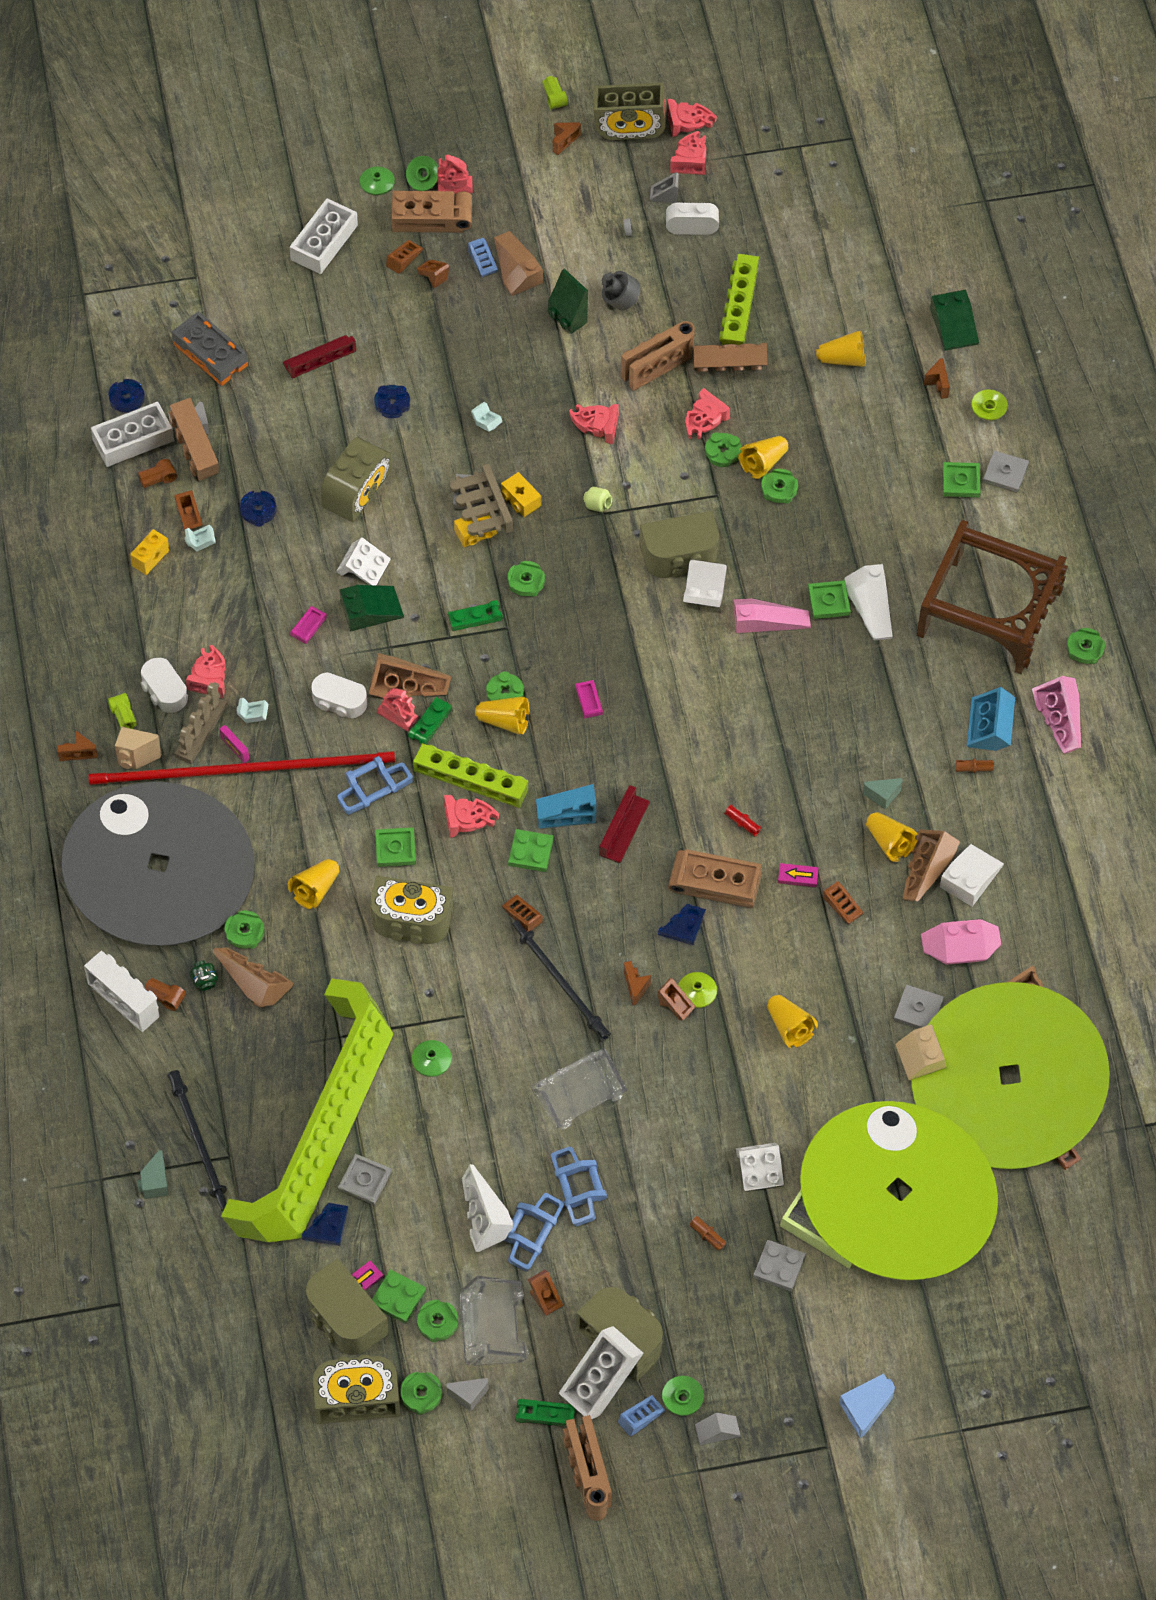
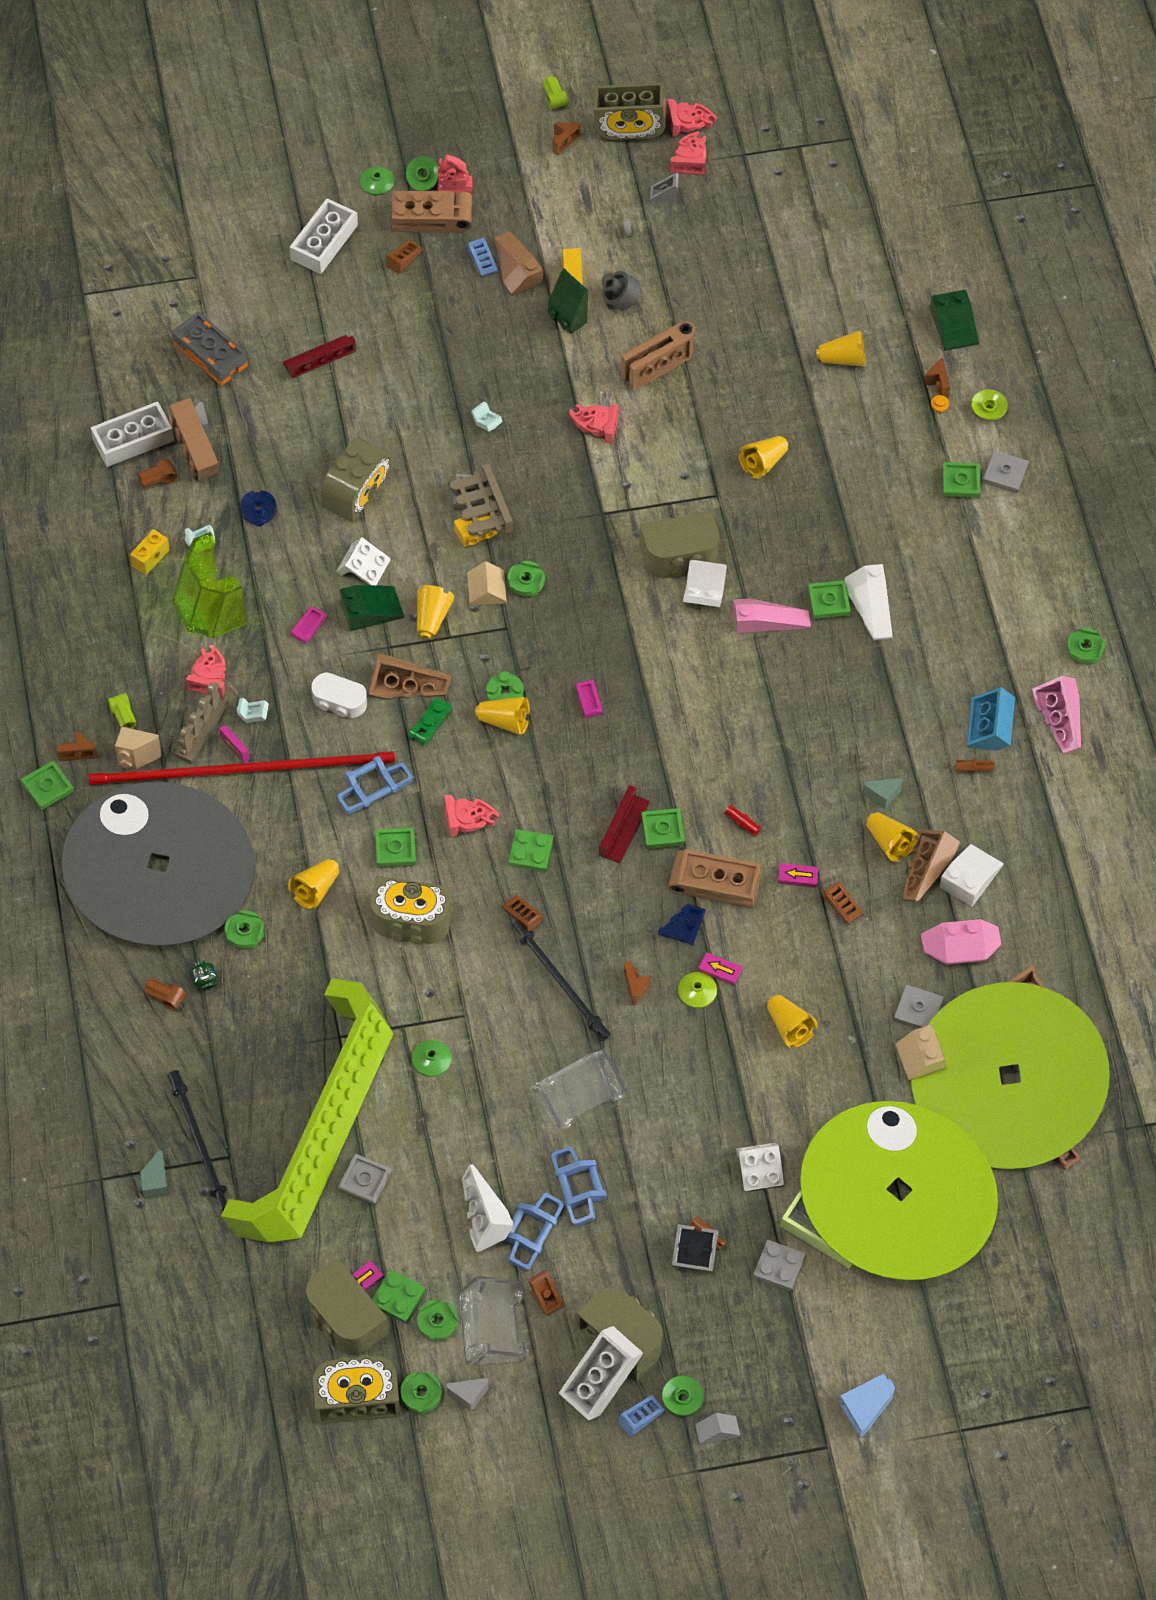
(47, 785): none -> bright green plate
(122, 990): white brick -> none
(128, 404): clear blue plate -> none
(164, 685): white brick -> none
(188, 510): dark orange slope -> none
(200, 599): none -> clear neon green windscreen
(255, 982): medium nougat wedge -> none
(328, 1226): clear blue wing -> none
(389, 392): clear blue plate -> none
(398, 709): coral piece -> none
(431, 609): none -> yellow cone
(435, 271): dark orange slope -> none
(475, 616): green plate -> none
(475, 783): lime brick -> none
(486, 585): none -> tan slope
(520, 494): yellow brick -> none
(544, 1412): green plate -> none
(567, 808): dark azure wedge -> none
(572, 262): none -> yellow slope
(594, 1489): medium nougat hinge -> none
(597, 499): yellowish green head -> none
(663, 828): none -> bright green plate
(672, 996): slope -> none
(692, 218): white brick -> none
(695, 1247): none -> black piece
(706, 414): coral piece -> none
(720, 968): none -> dark pink tile
(722, 440): bright green plate -> none
(730, 356): medium nougat wedge -> none
(740, 300): lime brick -> none
(775, 494): bright green plate -> none
(939, 403): none -> light orange plate
(1015, 640): reddish brown arch -> none

